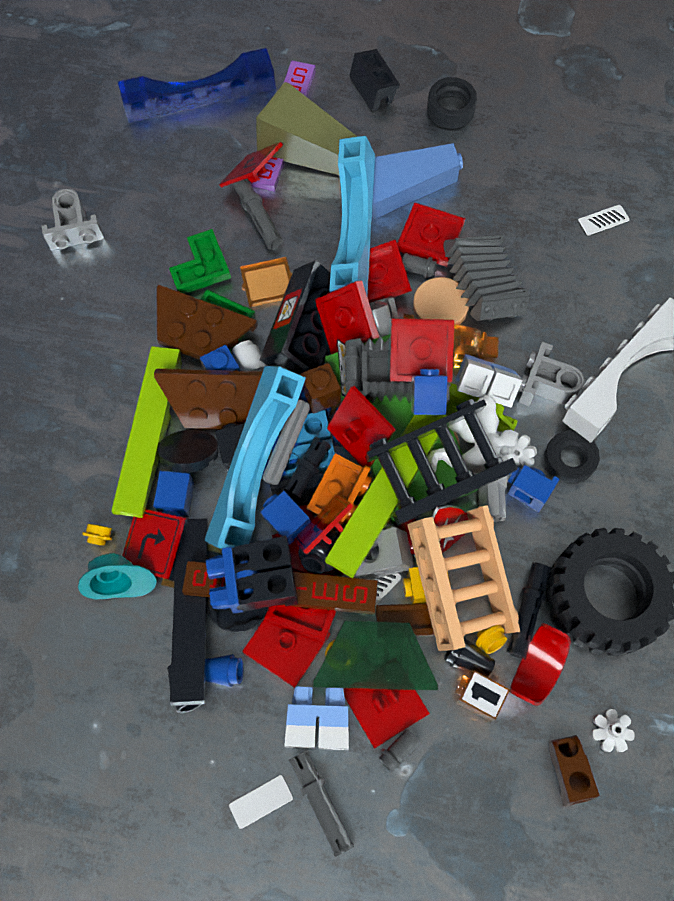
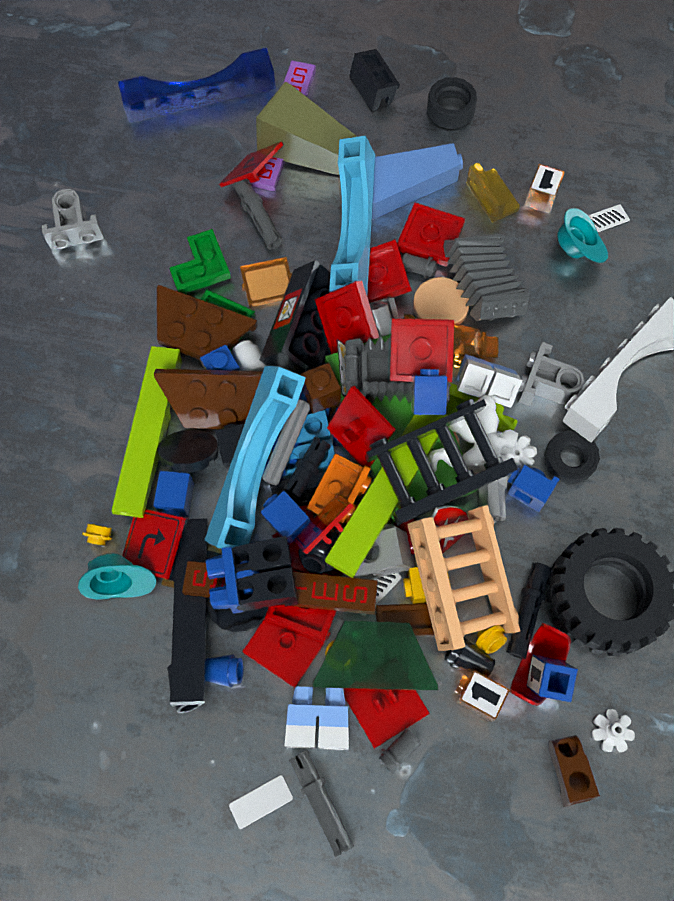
(491, 192): none -> clear yellow panel
(544, 188): none -> brick
(551, 678): none -> blue brick
(580, 237): none -> teal piece

